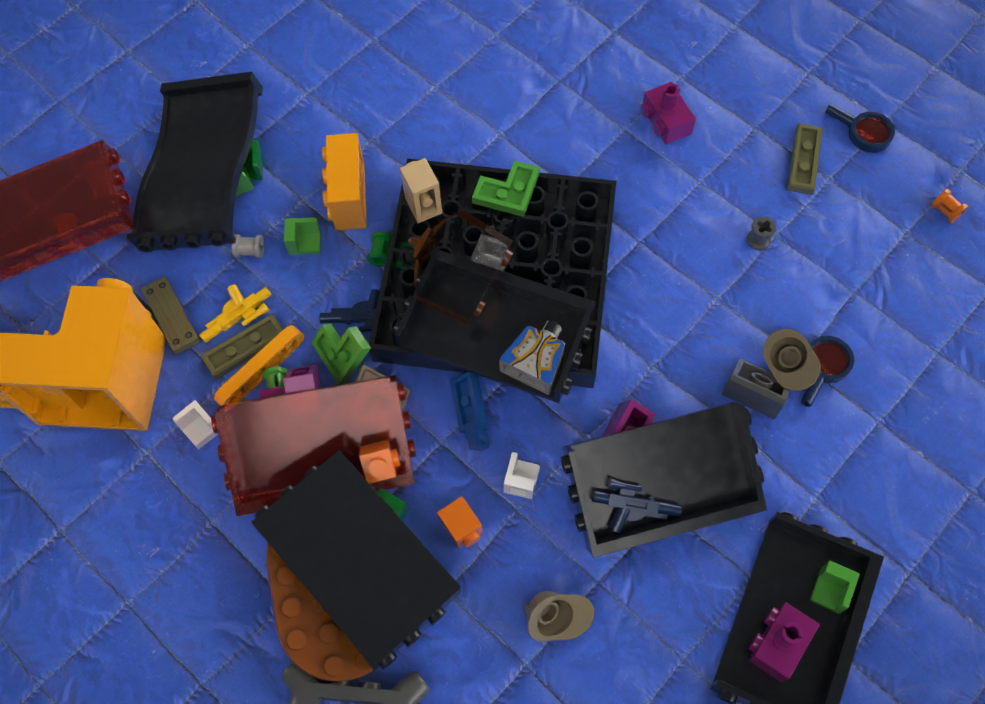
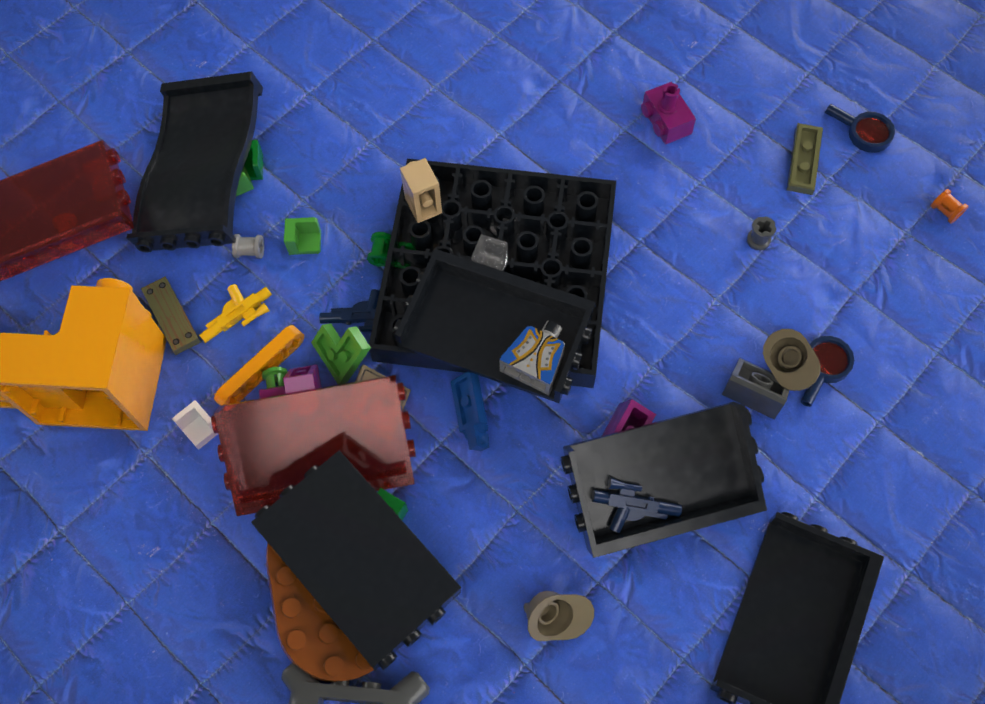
(241, 347): olive tile -> none
(345, 181): light orange brick -> none
(379, 461): orange brick -> none
(426, 244): reddish brown piece -> none
(460, 523): orange brick -> none
(511, 195): bright green plate -> none
(521, 477): white panel -> none
(782, 642): magenta brick -> none
(834, 587): bright green panel -> none

